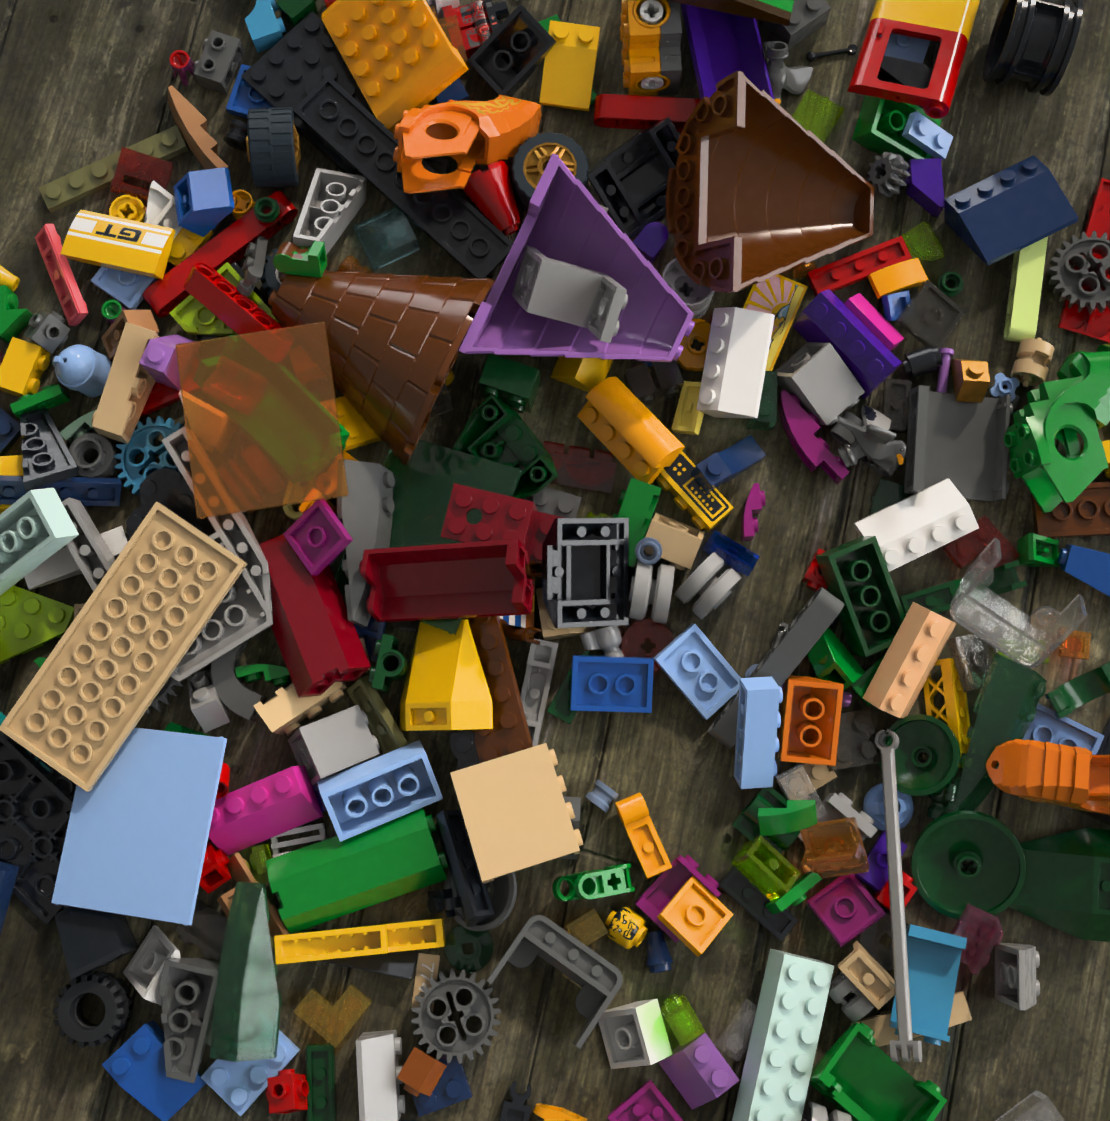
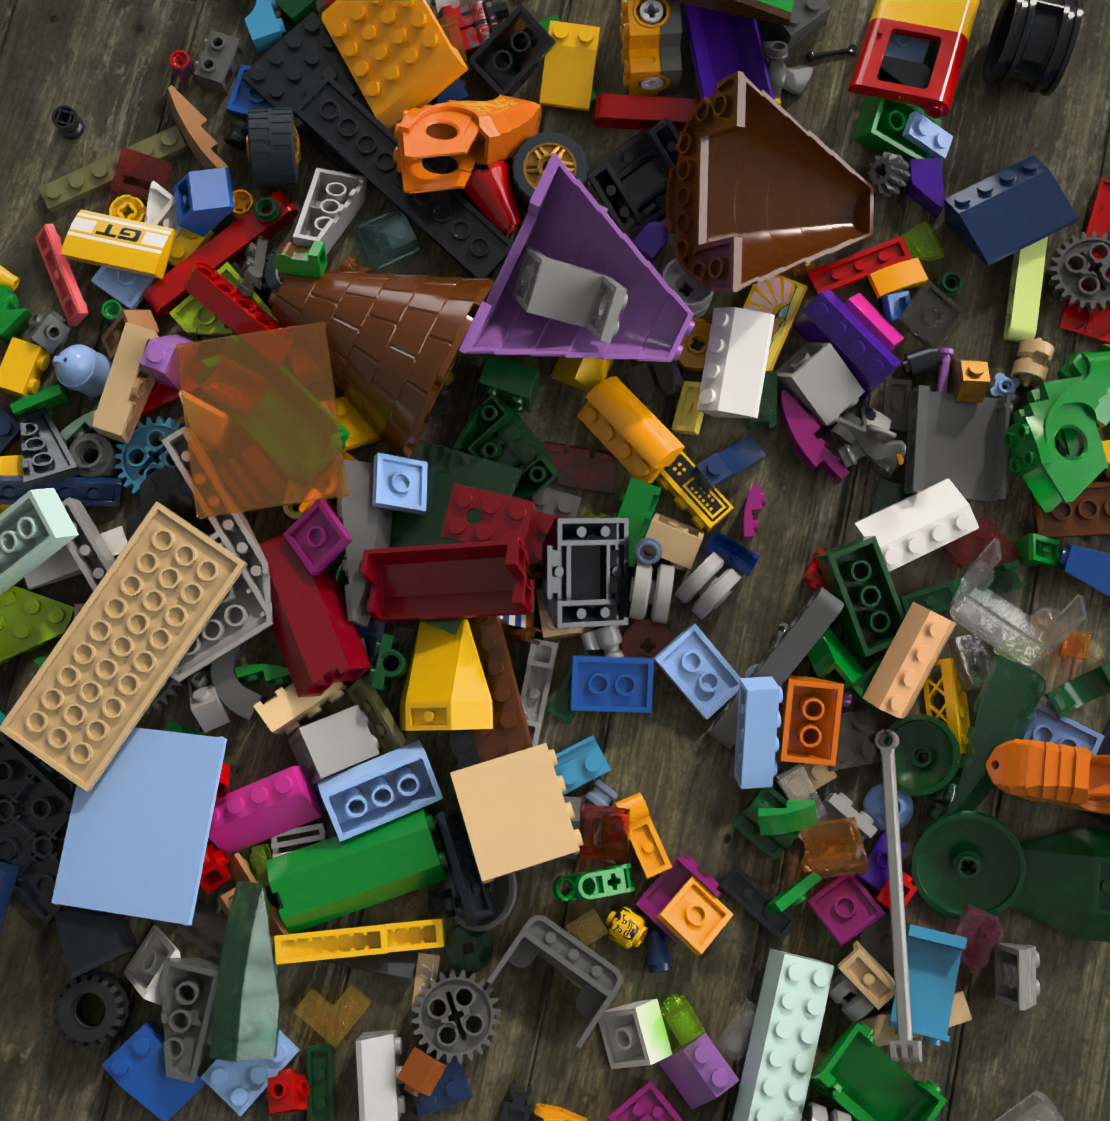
(68, 122): none -> black wheel
(399, 483): none -> light blue plate
(581, 763): none -> dark azure plate
(614, 833): none -> clear red plate
(766, 868): clear neon green brick -> none
(817, 114): clear neon green piece -> none

